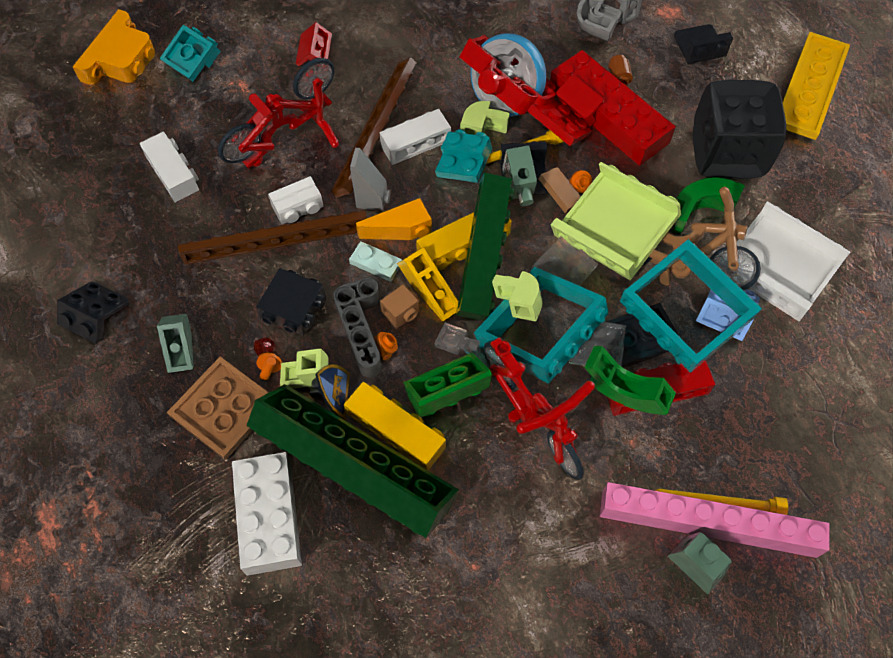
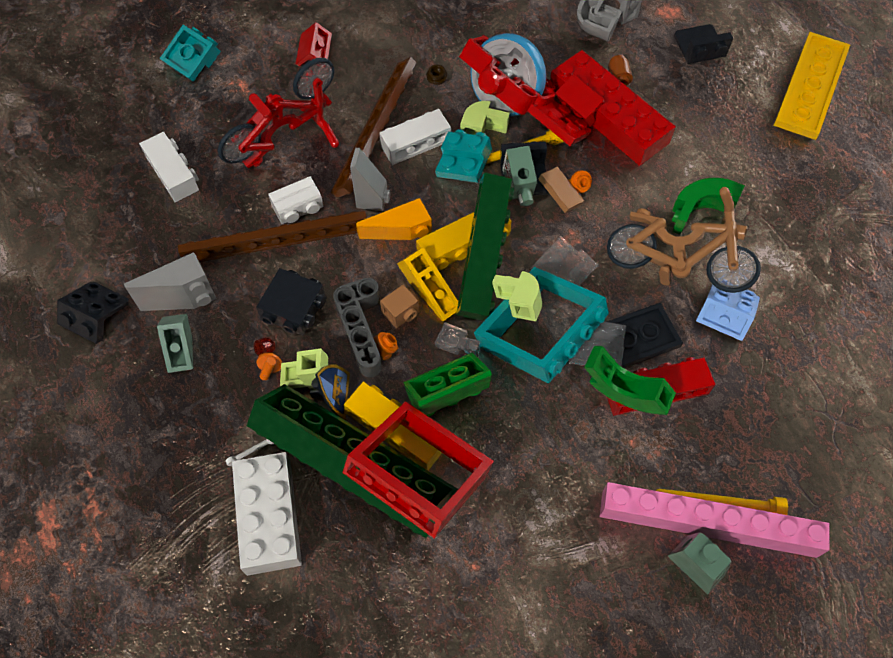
(116, 52): light orange brick -> none
(172, 286): none -> light grey slope
(218, 407): medium nougat plate -> none
(233, 458): none -> white hinge
(375, 261): light aqua plate -> none
(399, 495): none -> red window
(436, 74): none -> dark brown plate
(535, 409): red piece -> none
(618, 221): yellowish green panel -> none
(715, 279): teal window -> none
(738, 129): black piece -> none
(792, 260): white panel -> none

